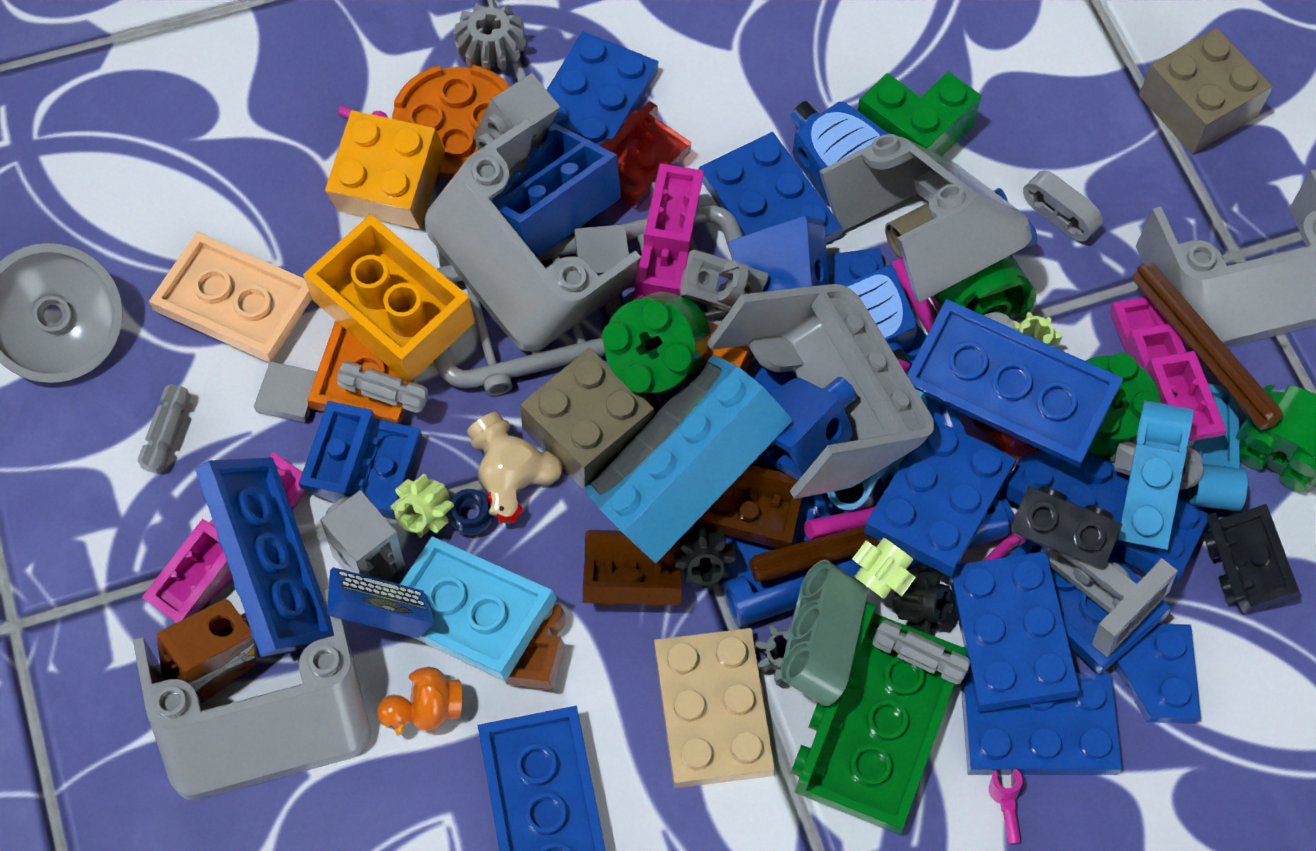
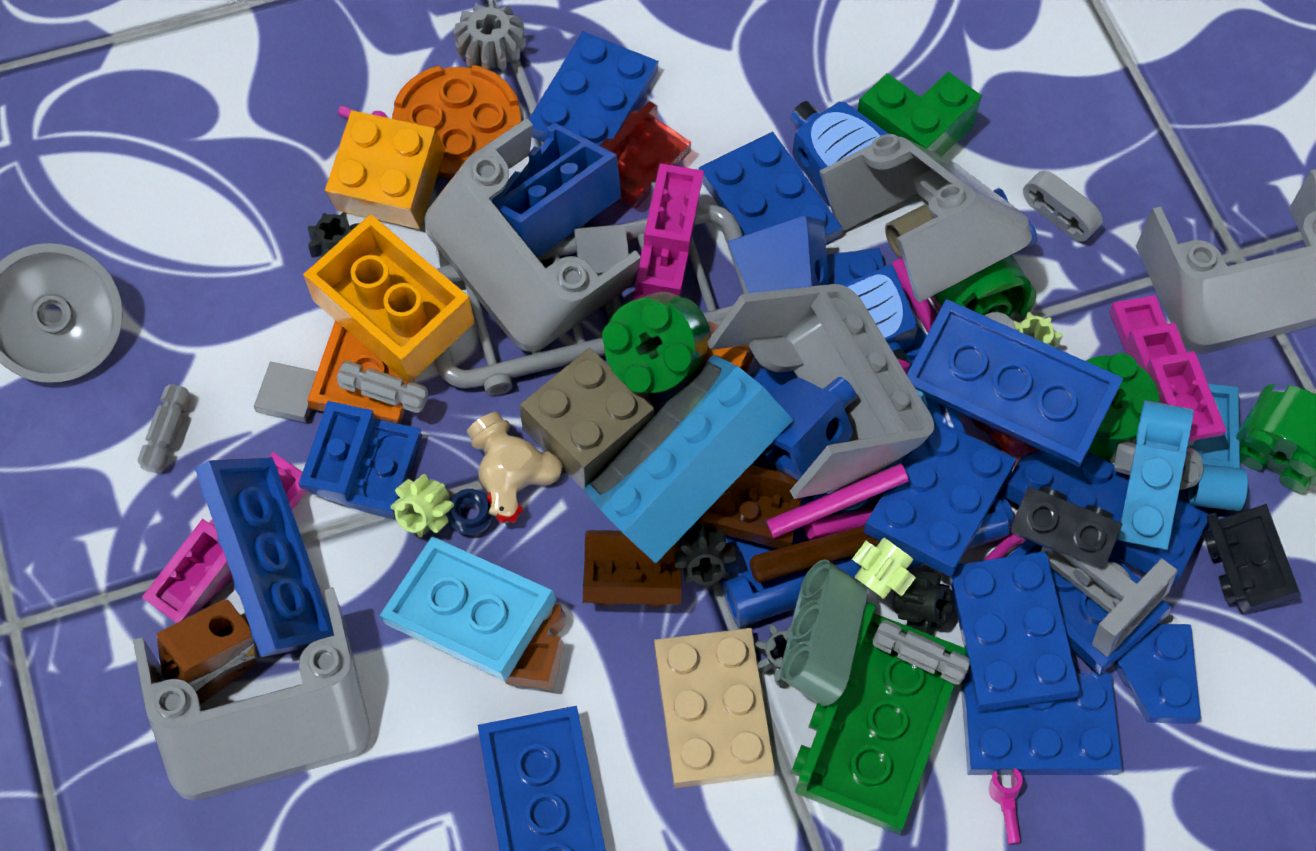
(232, 297): light nougat plate -> none
(328, 233): none -> pearl dark grey gear
(362, 538): light grey brick -> none
(378, 603): blue slope -> none
(430, 704): orange animal -> none
(520, 101): light grey brick -> none
(702, 274): light grey hips -> none
(837, 500): none -> dark pink bar
(1204, 90): dark tan brick -> none
(1208, 347): reddish brown axle -> none

